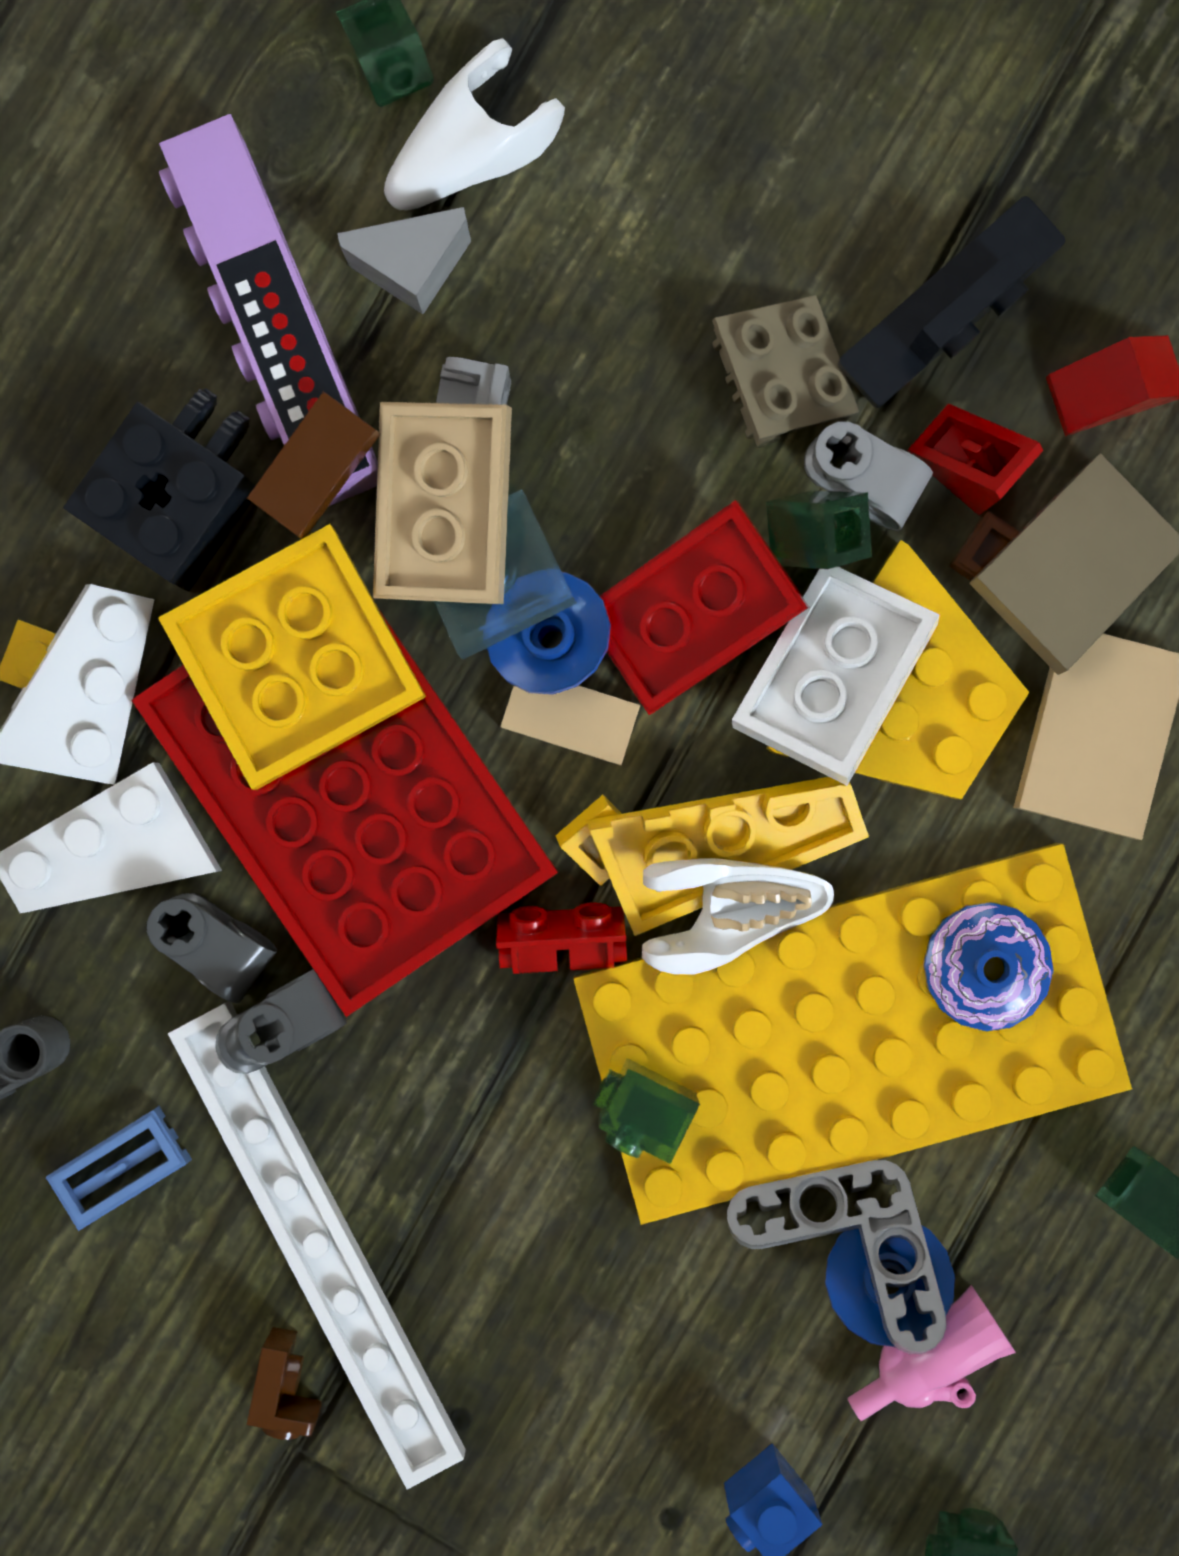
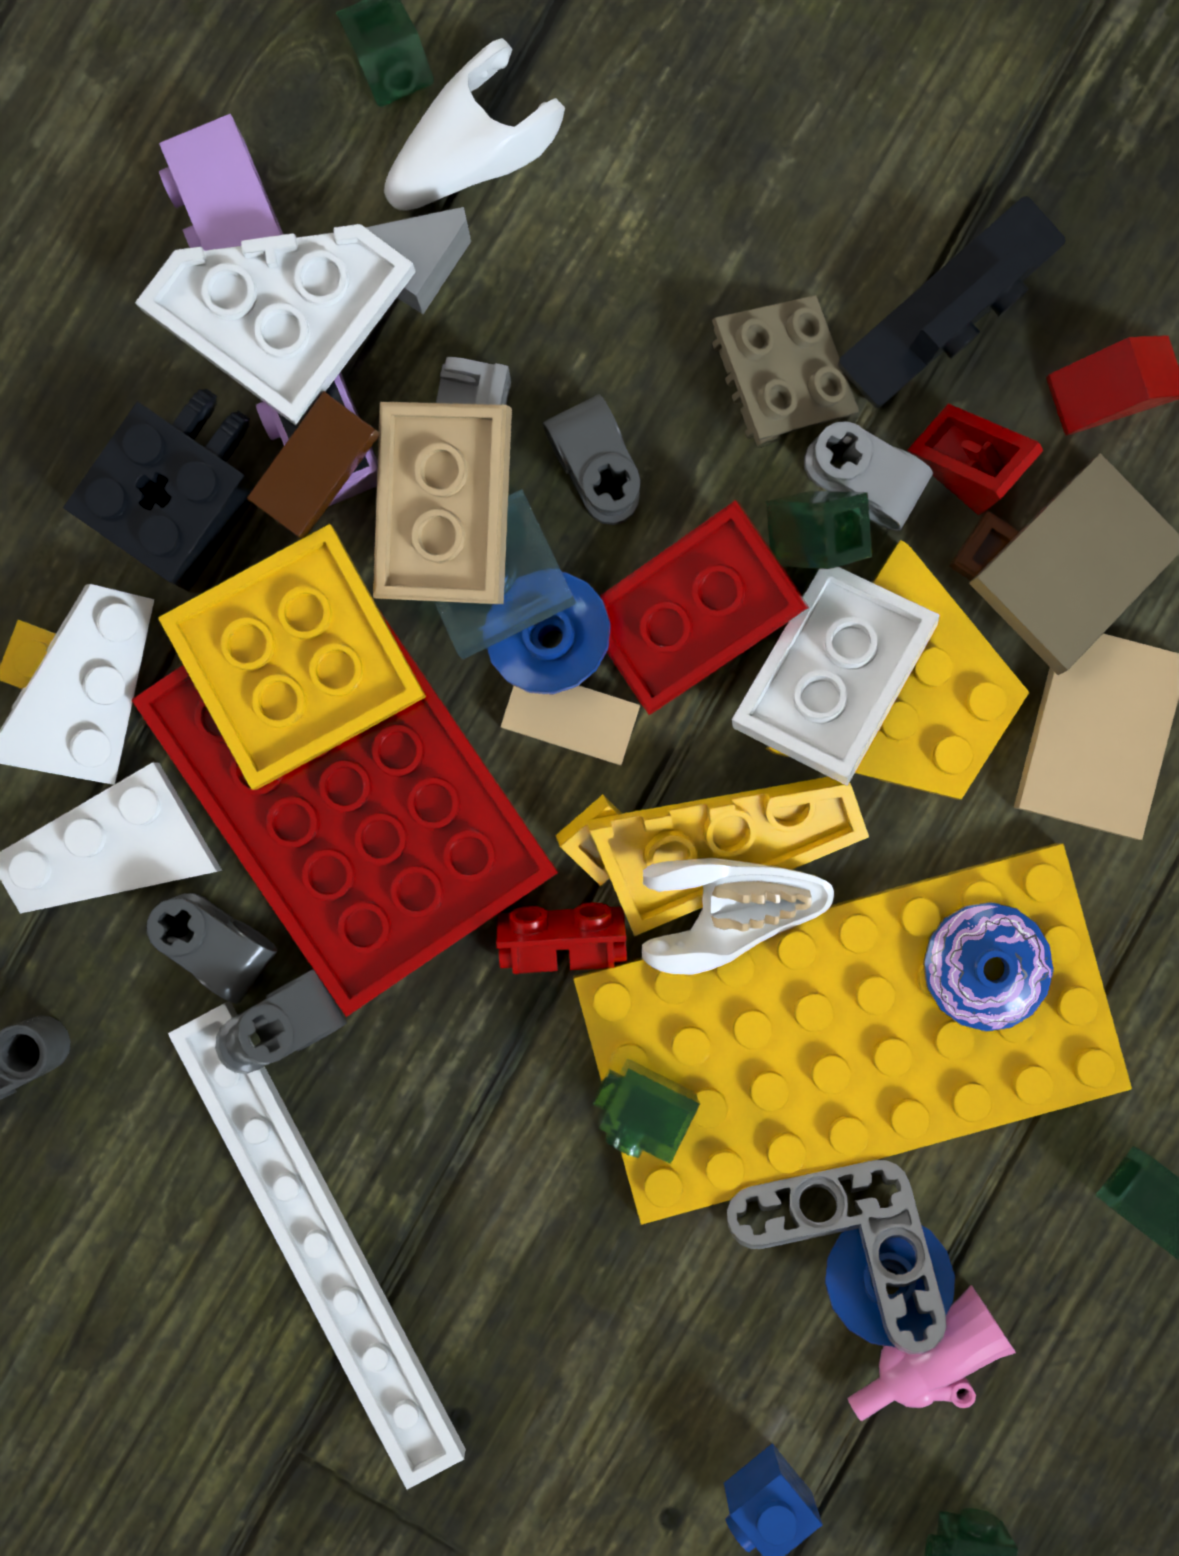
(163, 1139): medium blue tile -> none
(274, 1400): reddish brown bracket -> none
(279, 308): none -> white plate
(592, 452): none -> dark grey piece

